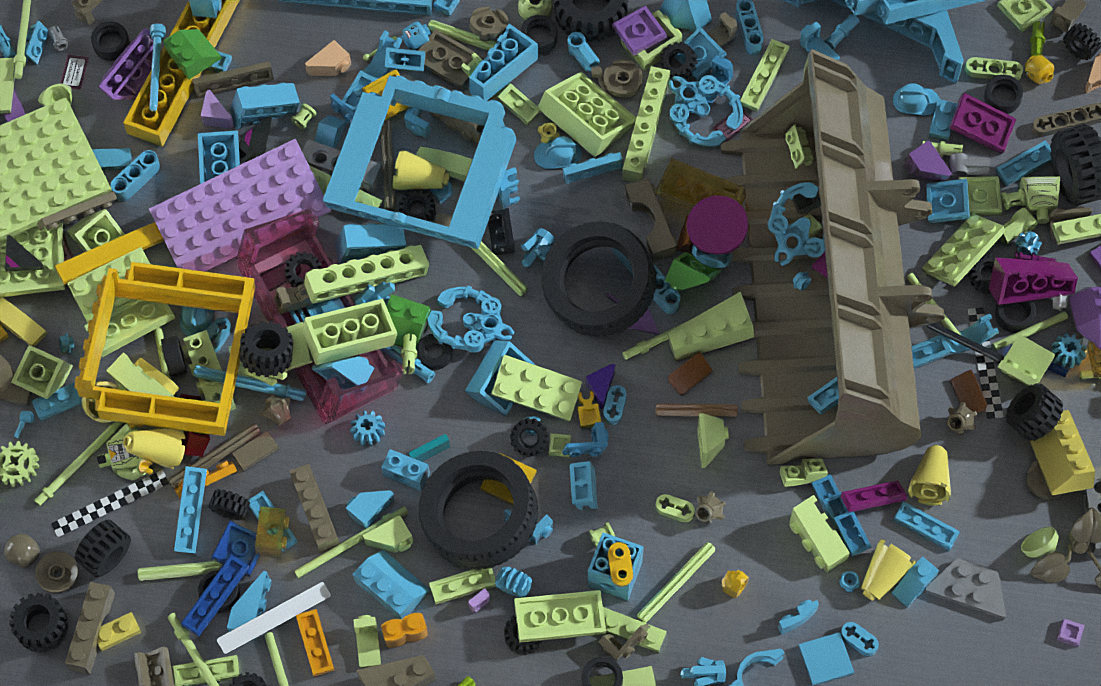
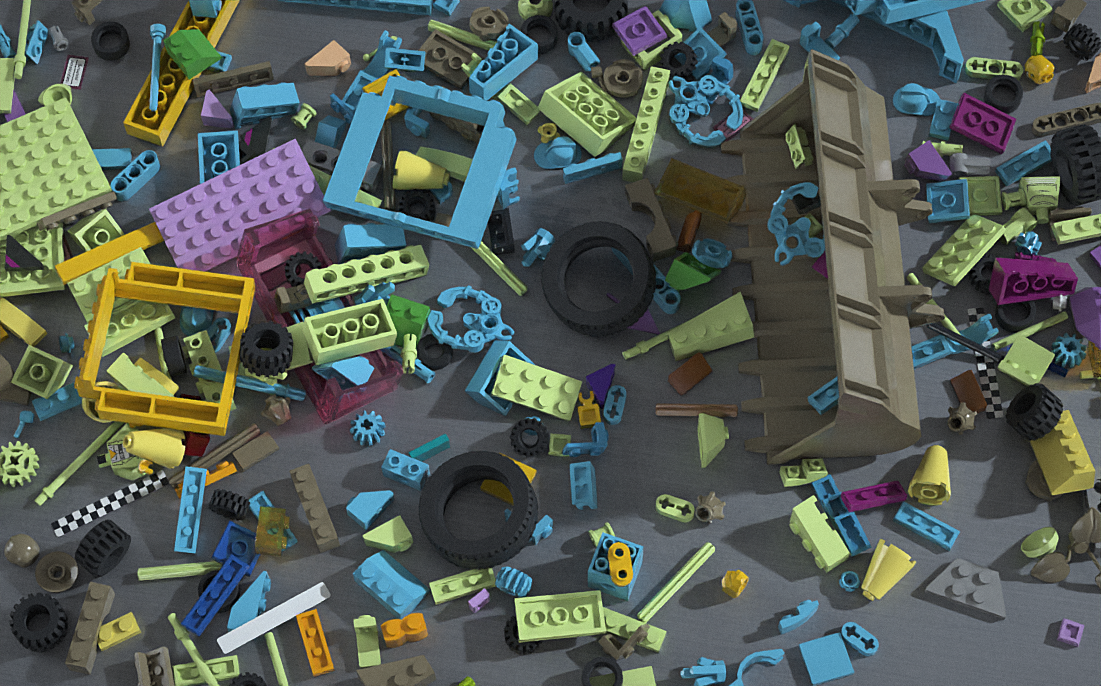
(130, 69): medium lavender wedge -> none
(346, 544): yellowish green bar -> none
(415, 35): medium azure head -> none
(717, 225): magenta tile -> none
(802, 281): medium azure plate -> none
(915, 581): medium azure slope -> none

